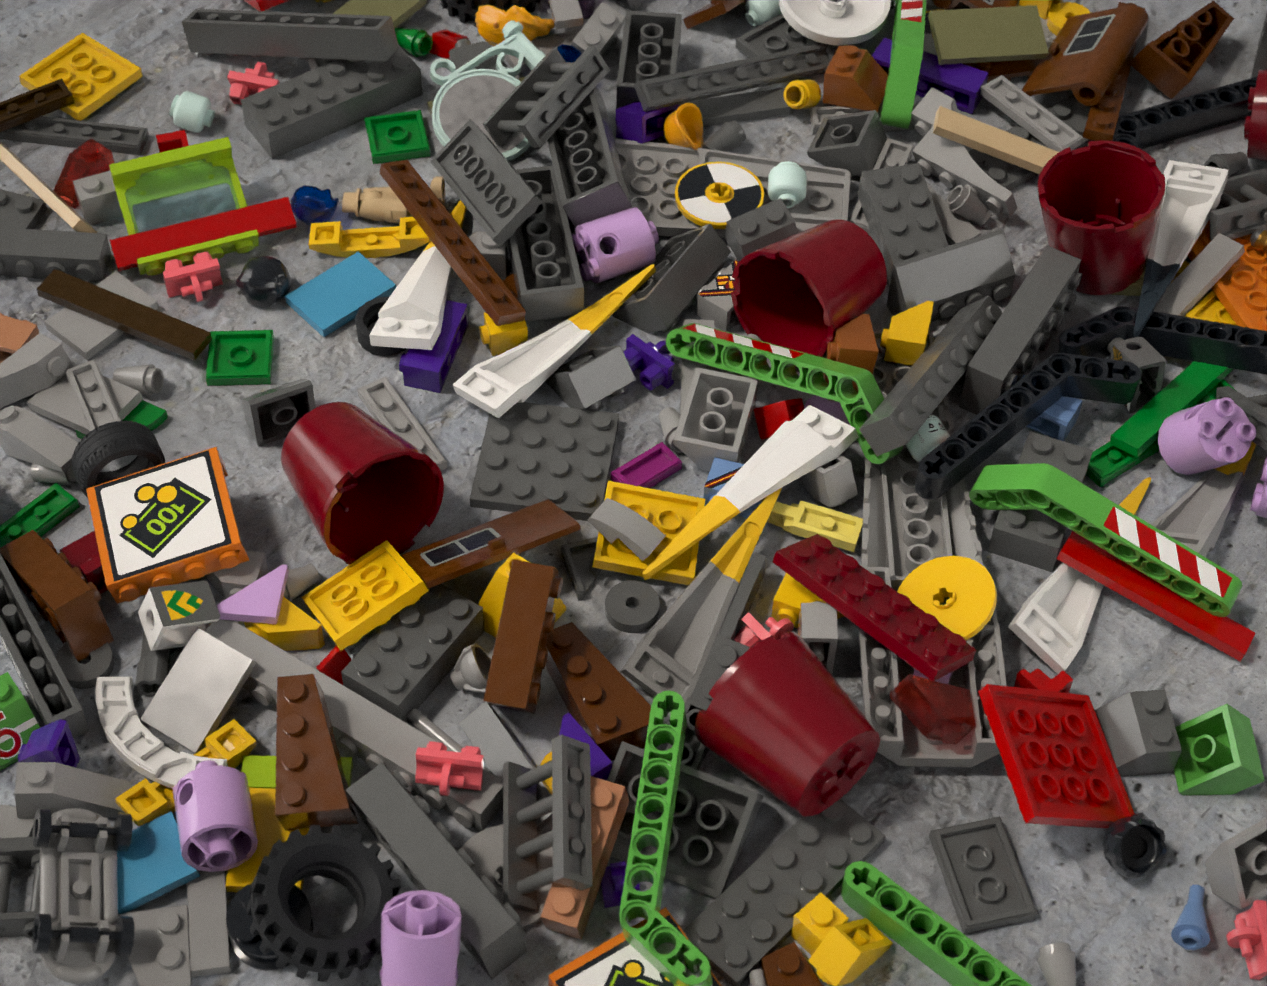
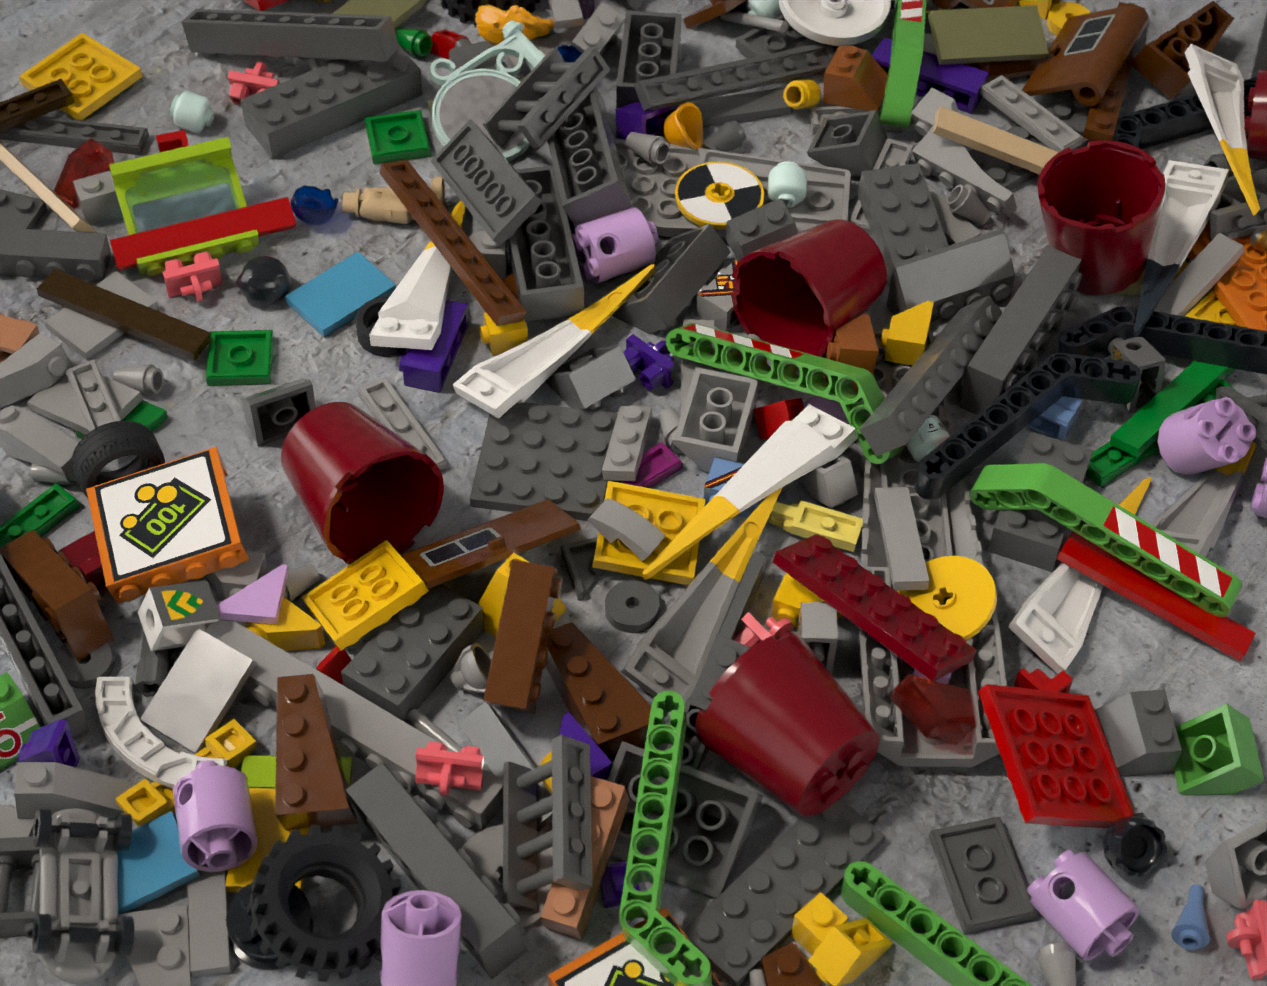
(370, 242): yellow slope -> none
(627, 443): none -> light grey plate
(649, 147): none -> light grey cone
(756, 21): none -> light grey bar
(901, 539): none -> light grey tile
(1096, 913): none -> lavender cylinder
(1222, 97): none -> white plate

